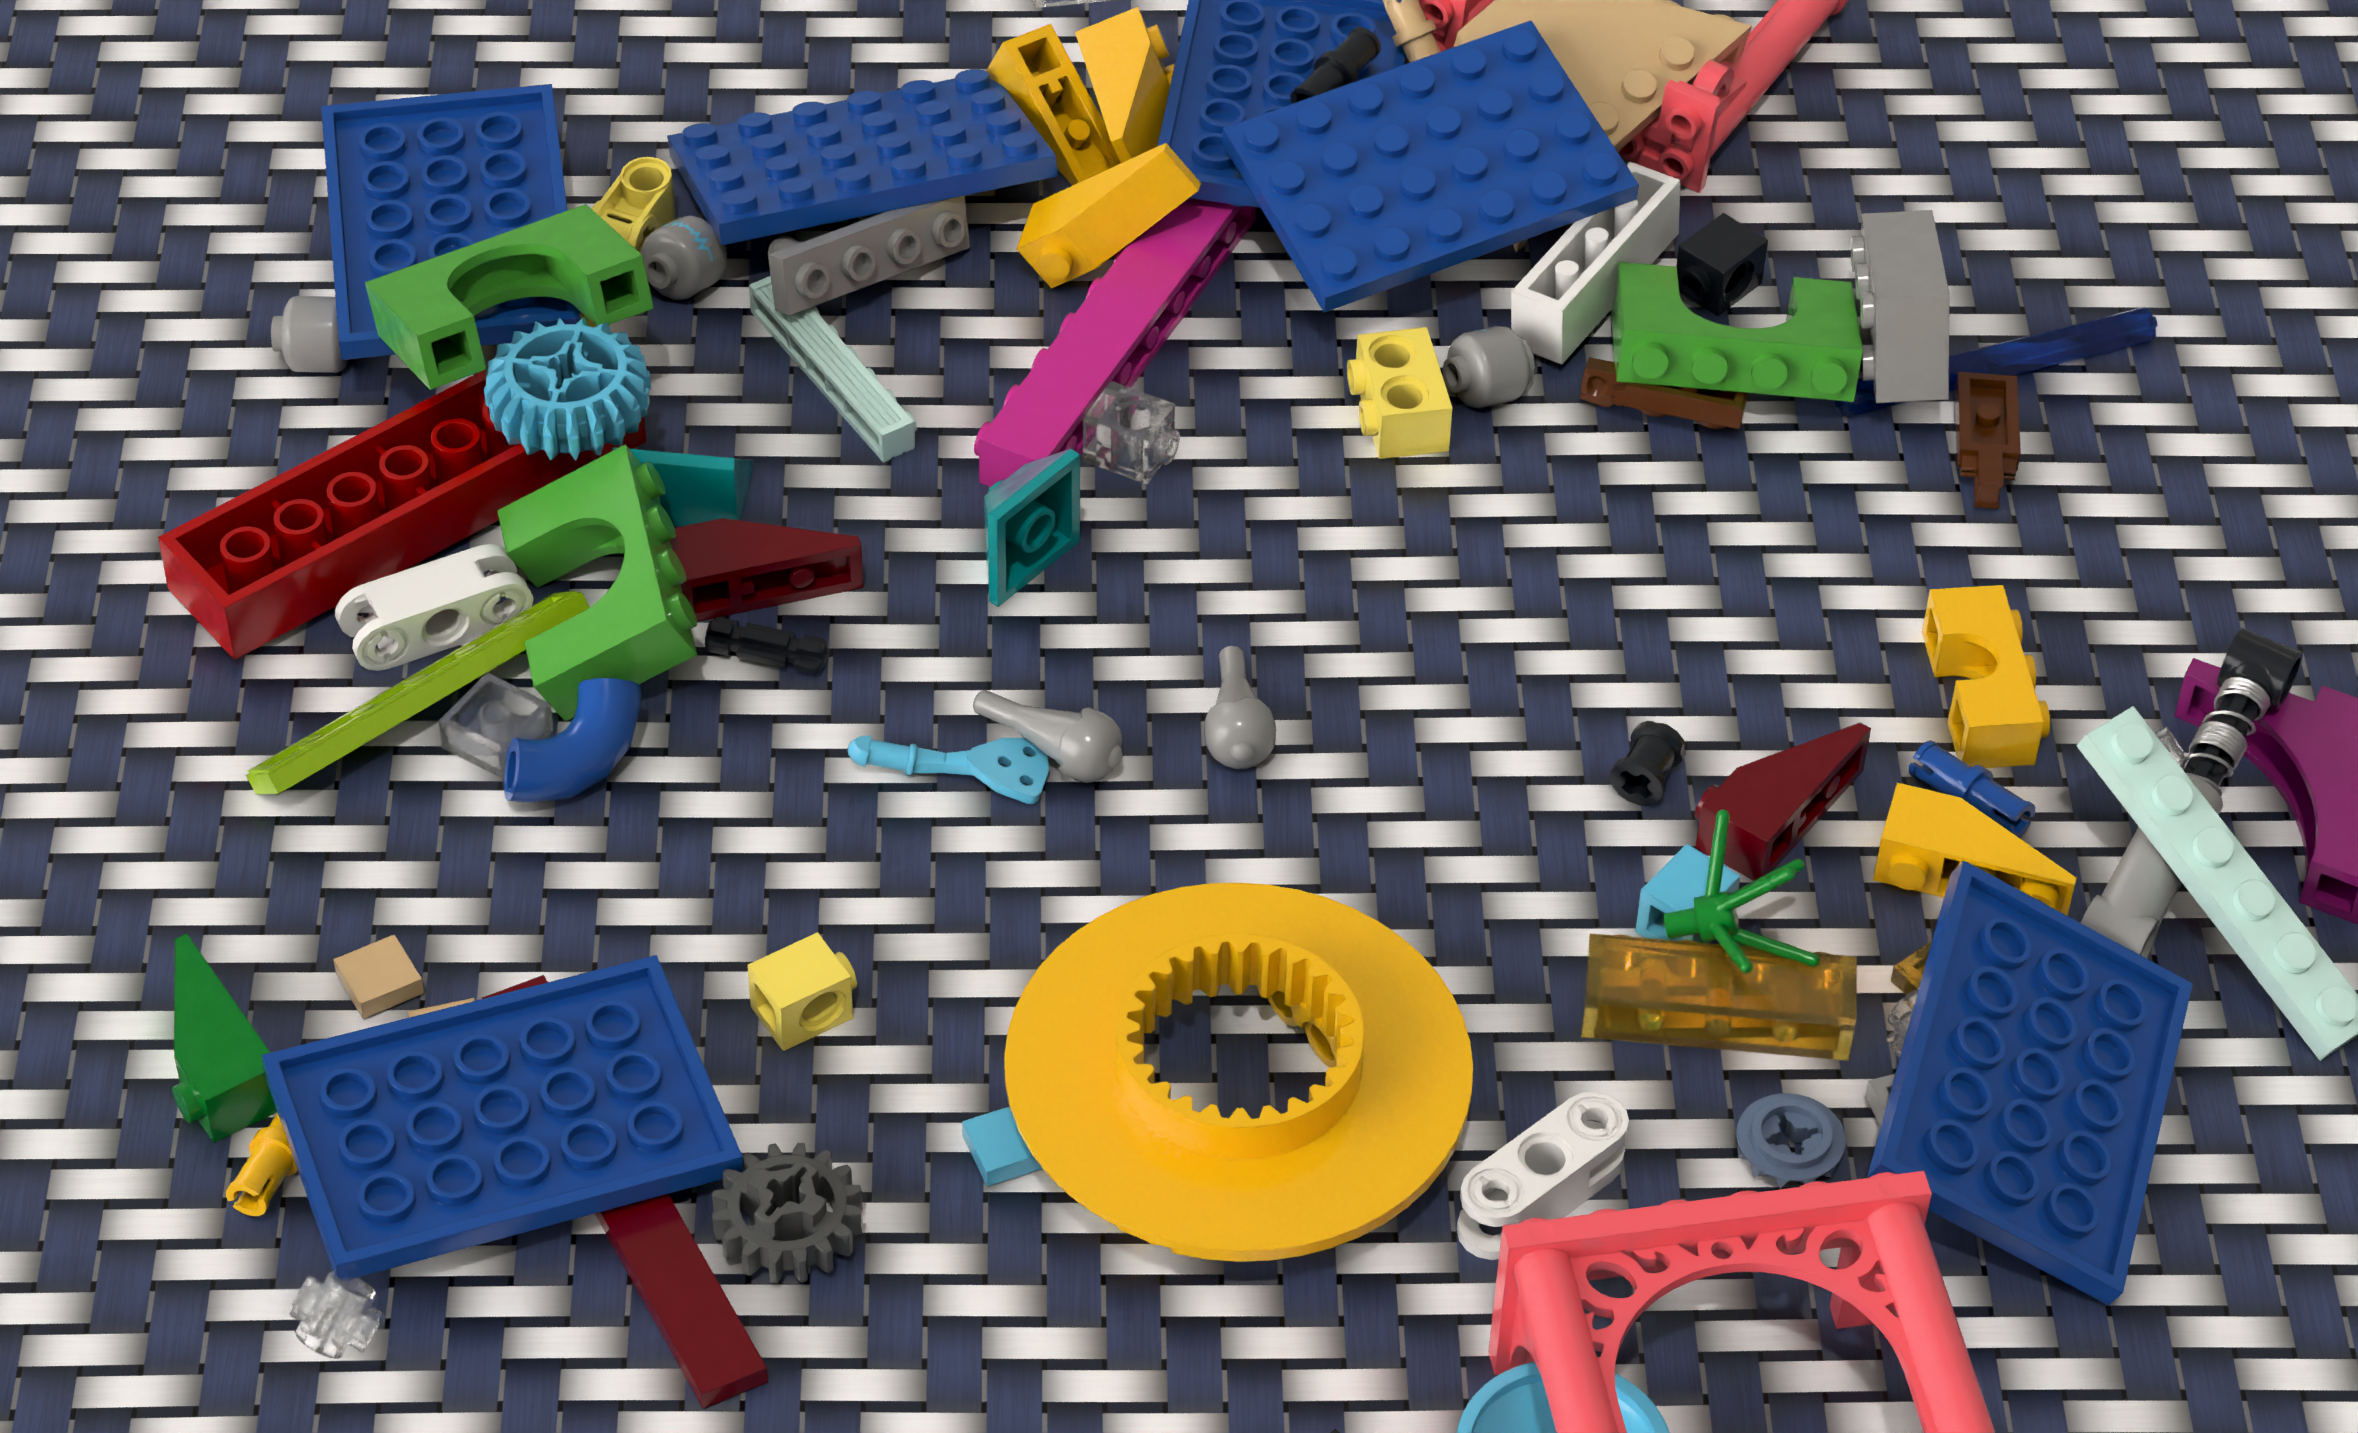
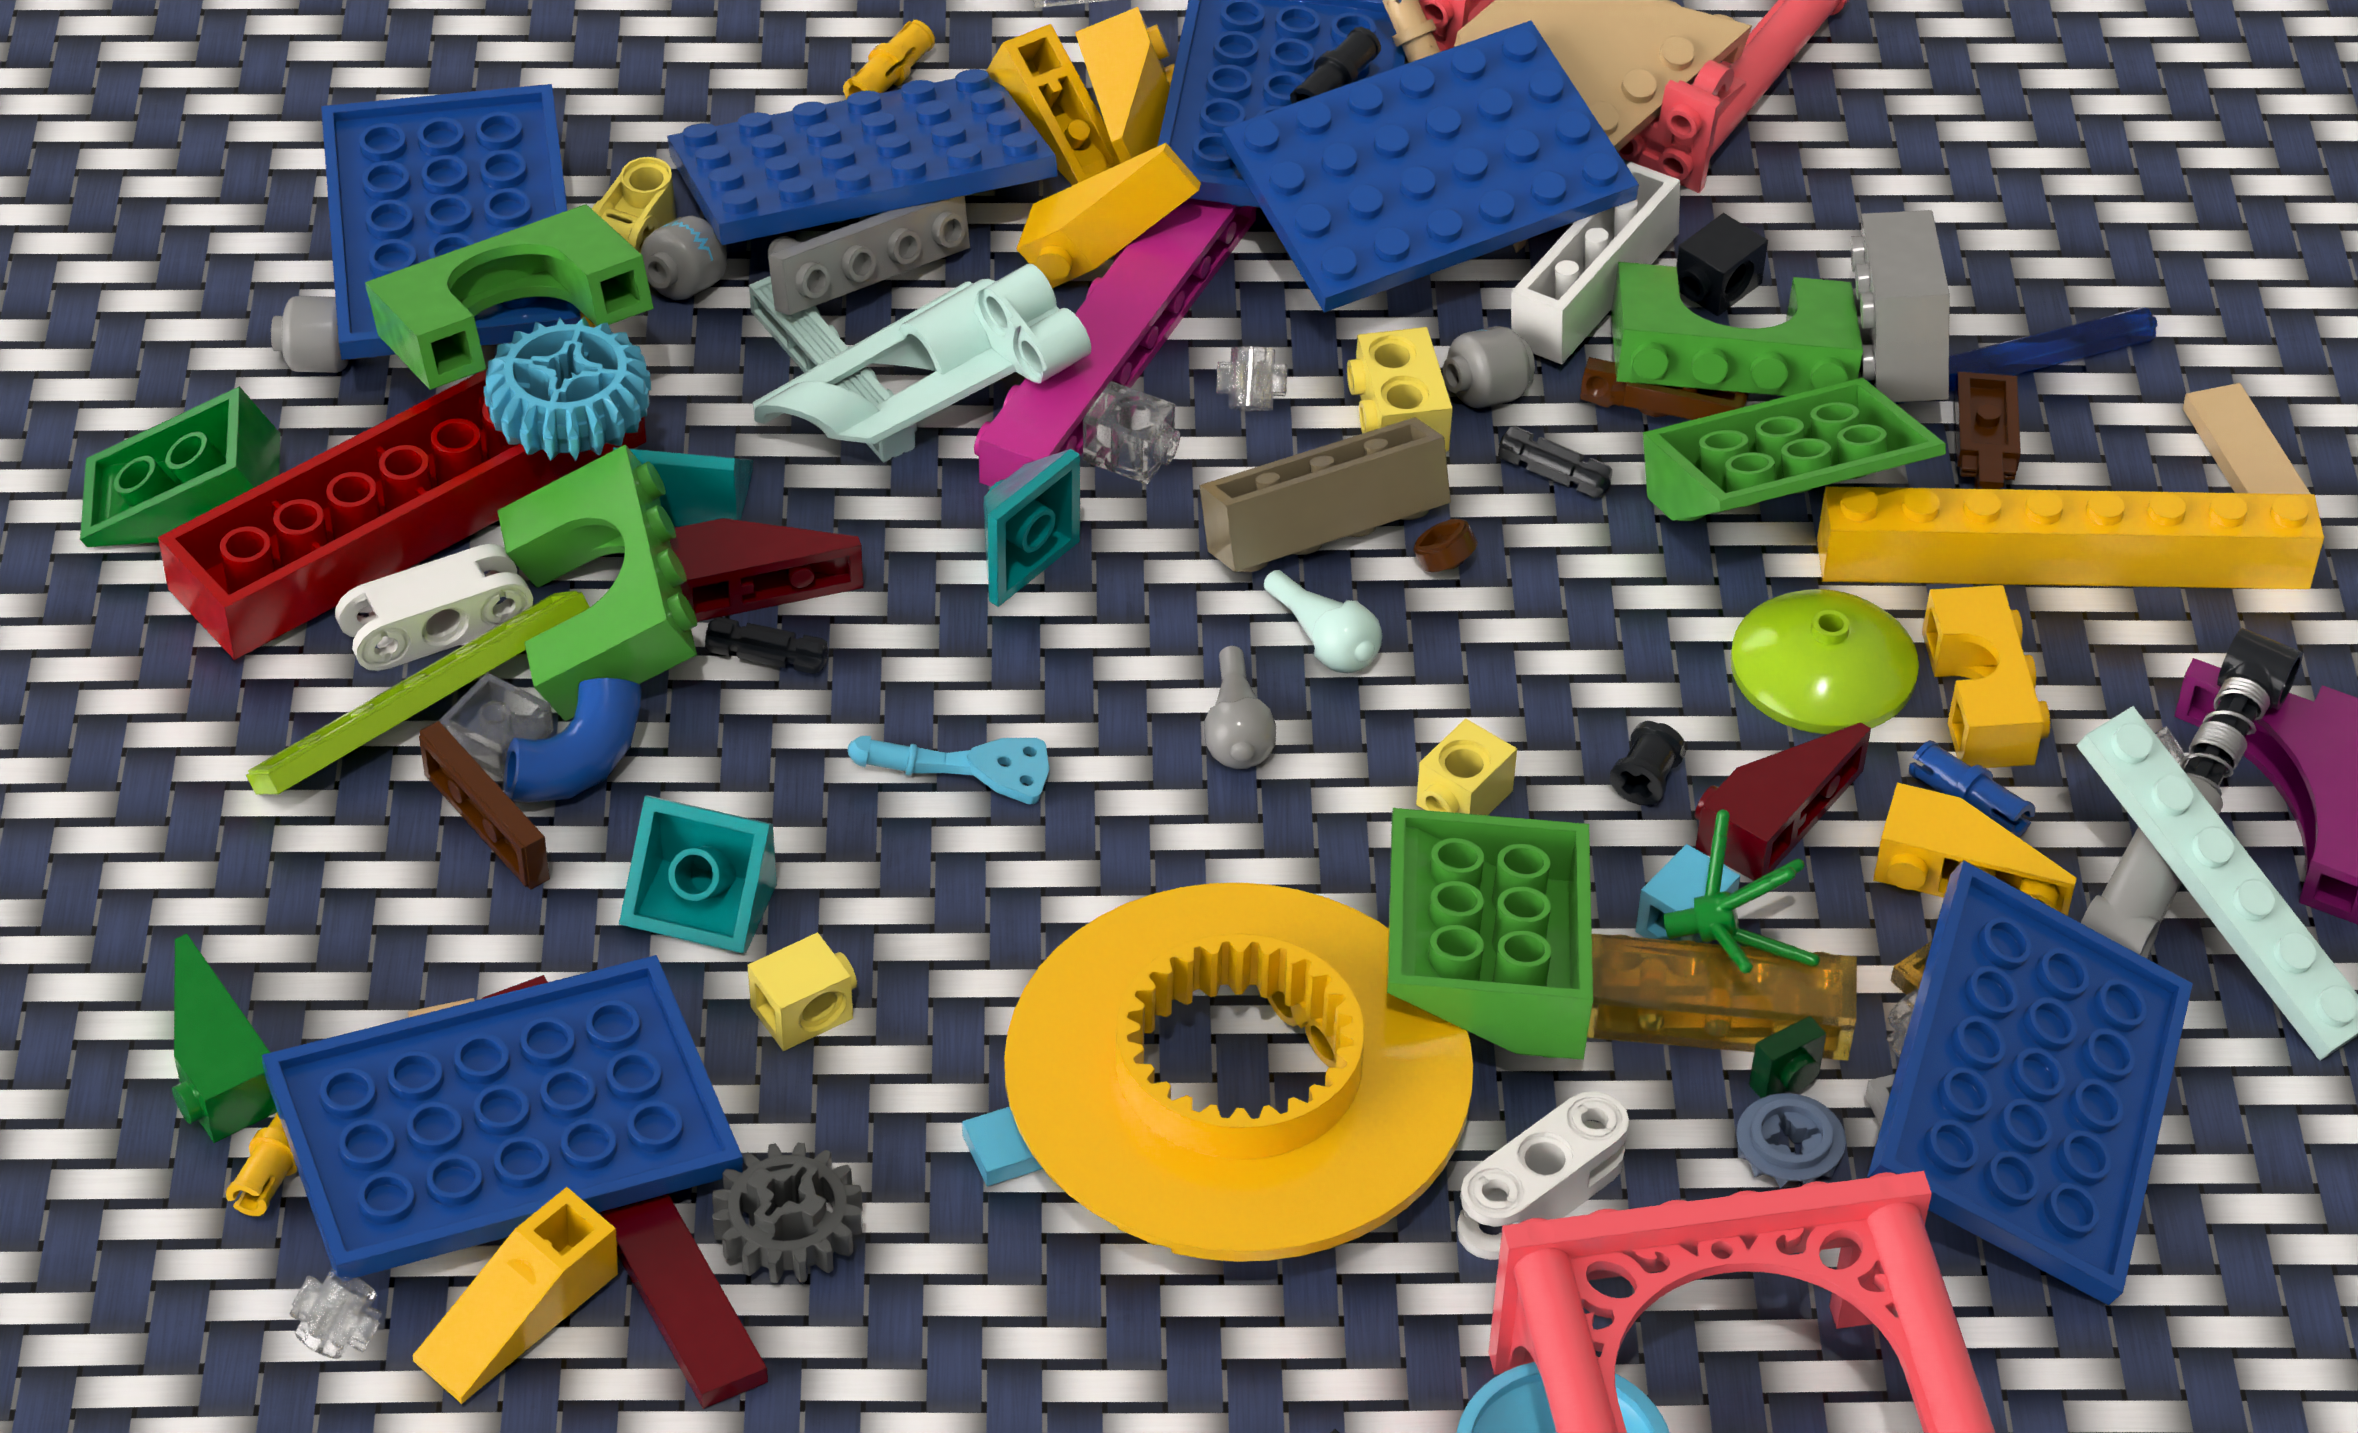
(177, 471): none -> green slope
(378, 976): tan tile -> none
(484, 805): none -> reddish brown tile
(521, 1294): none -> yellow slope
(699, 875): none -> teal slope
(892, 61): none -> yellow pin
(963, 336): none -> light aqua panel
(1082, 743): light grey piece -> none
(1251, 378): none -> clear gear
(1325, 495): none -> dark tan brick
(1342, 633): none -> light aqua piece
(1445, 545): none -> reddish brown tile
(1467, 772): none -> light yellow brick
(1494, 927): none -> bright green slope
(1555, 462): none -> black axle
(1780, 449): none -> bright green slope
(1788, 1059): none -> dark green plate
(1824, 661): none -> lime dish
(2069, 537): none -> yellow brick
(2241, 441): none -> tan tile

